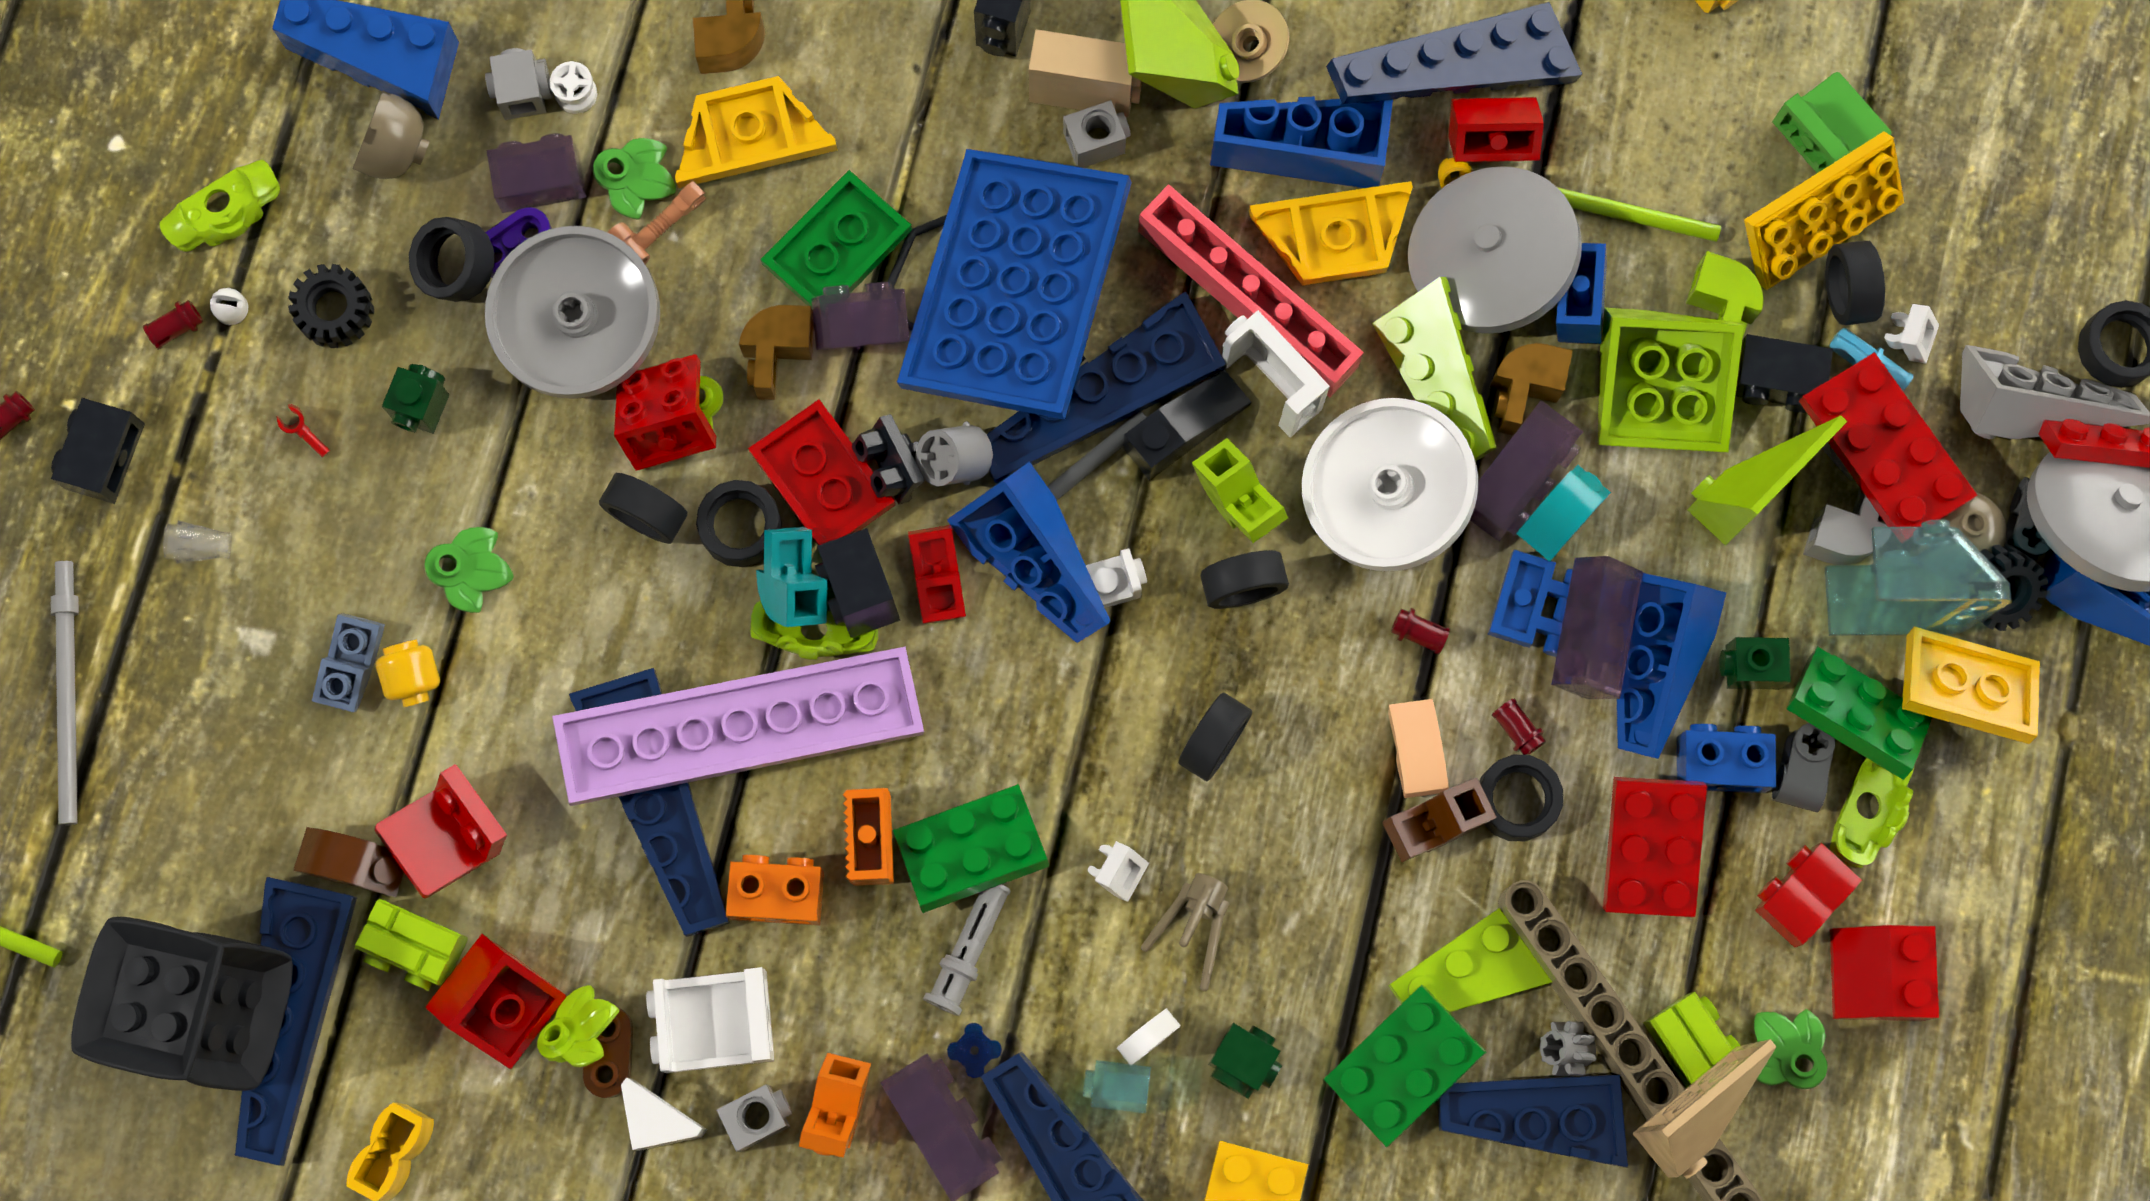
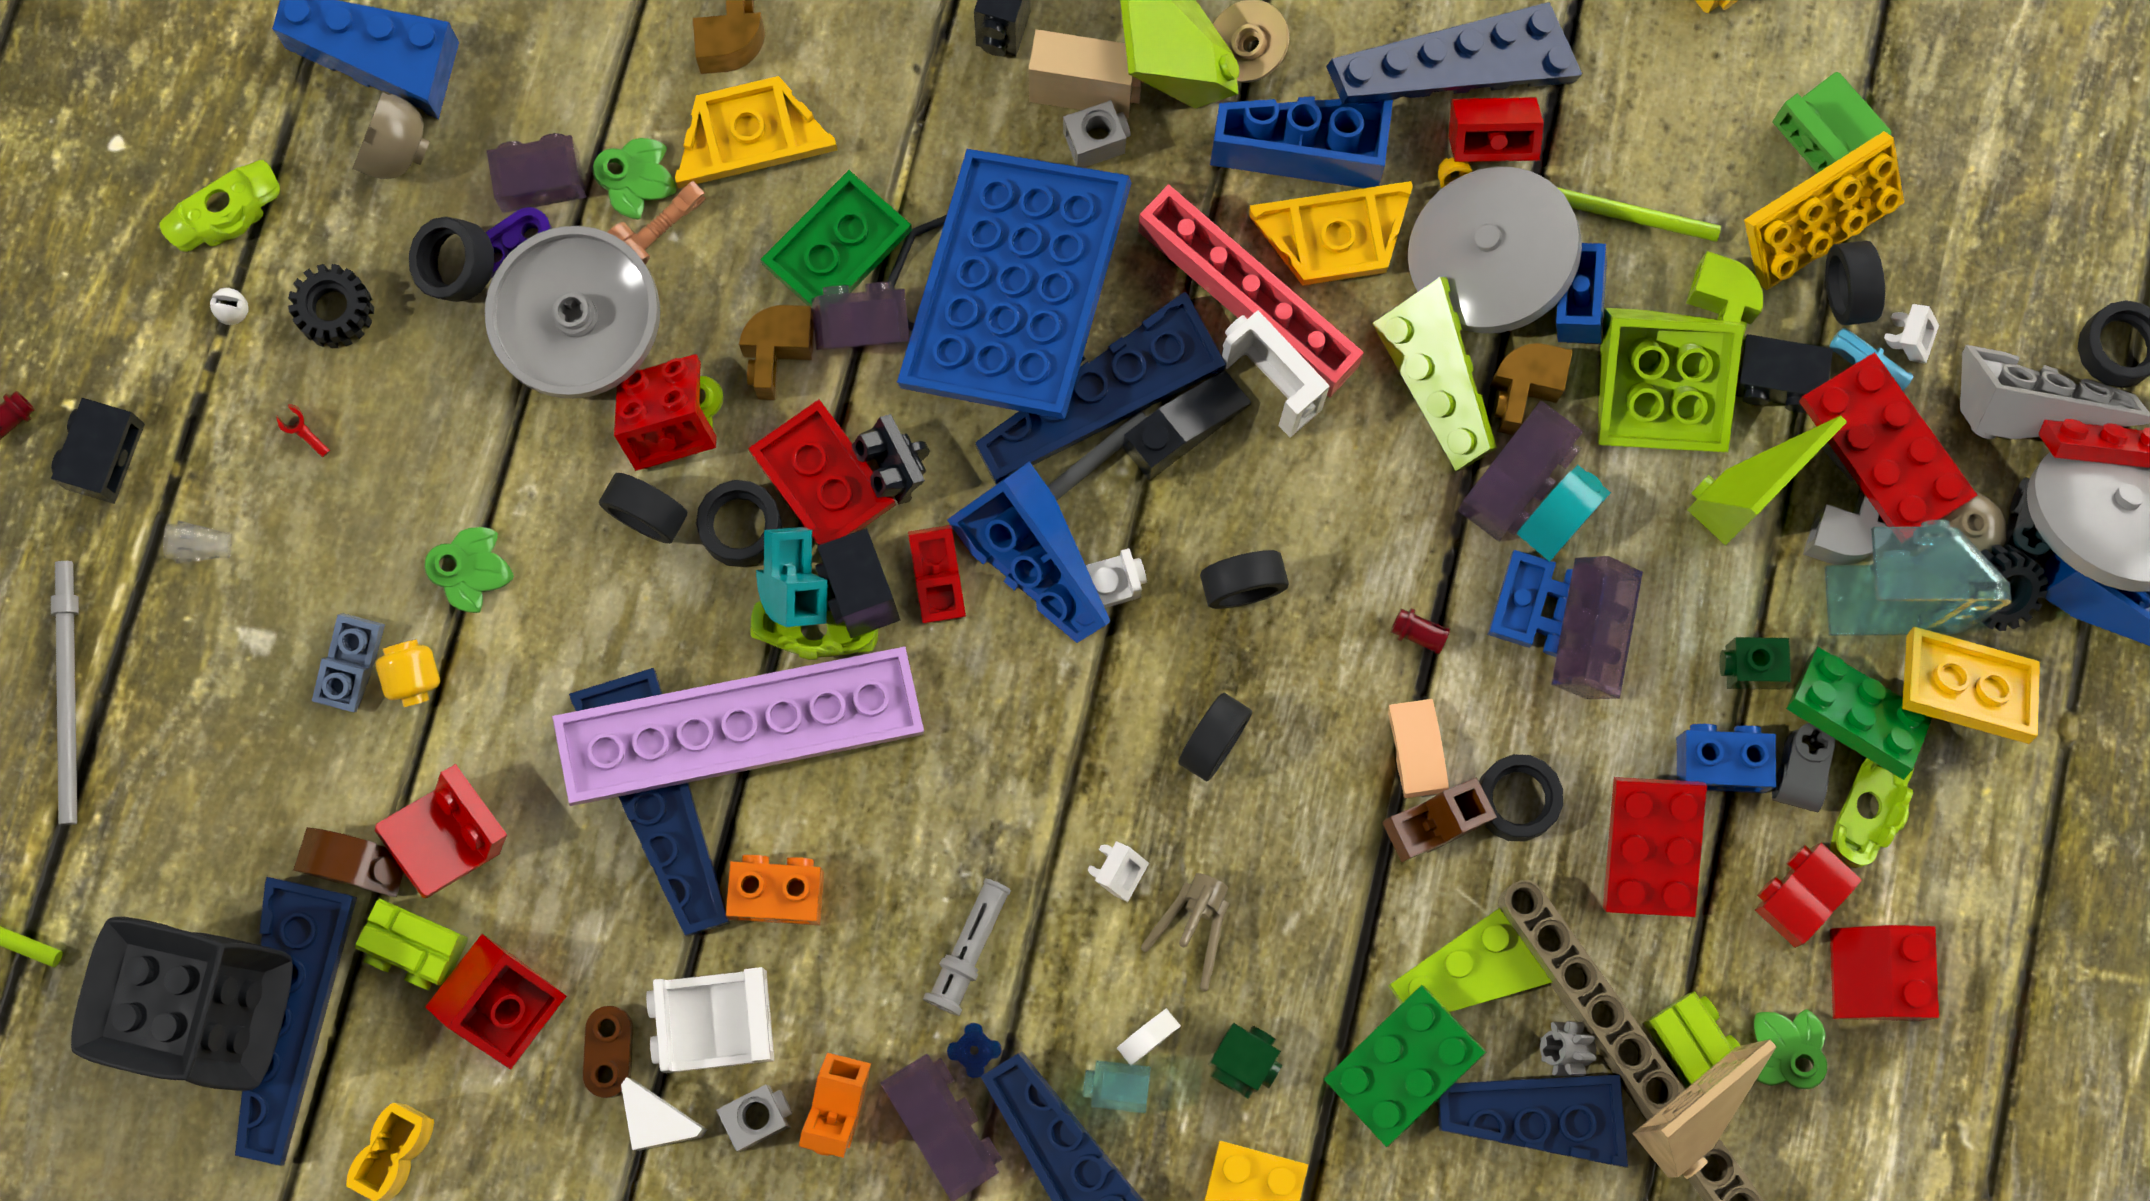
(173, 324): dark red pin -> none
(416, 398): dark green brick -> none
(519, 83): light grey brick -> none
(567, 79): white wheel -> none
(576, 1029): lime plate -> none
(869, 836): orange brick -> none
(954, 455): light grey piece -> none
(971, 848): green plate -> none
(1236, 491): lime brick -> none
(1390, 484): white dish -> none
(1519, 727): dark red pin -> none
(1666, 651): blue wedge -> none

